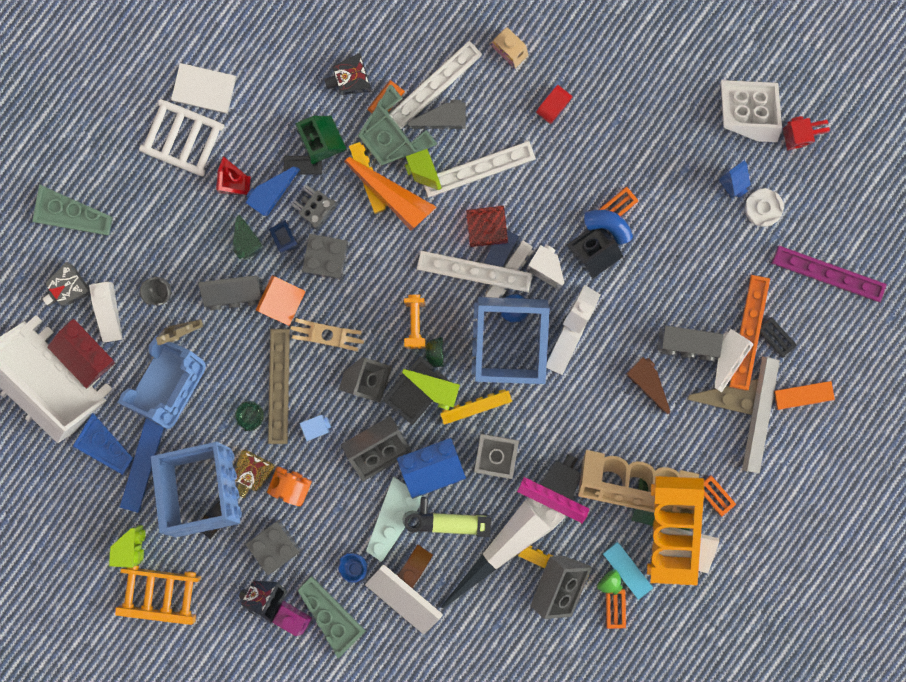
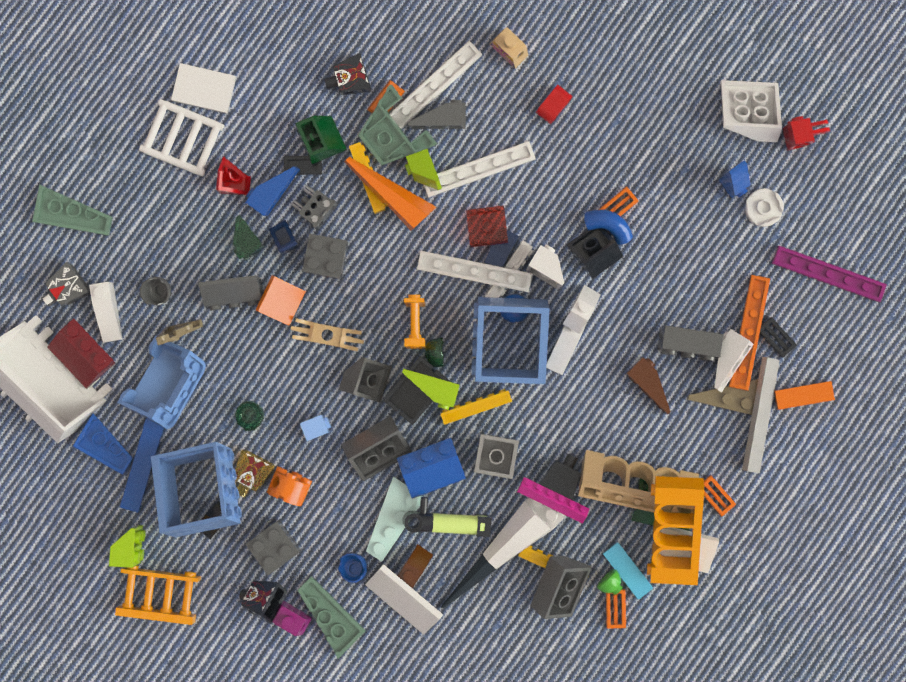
(279, 386): dark tan tile -> none

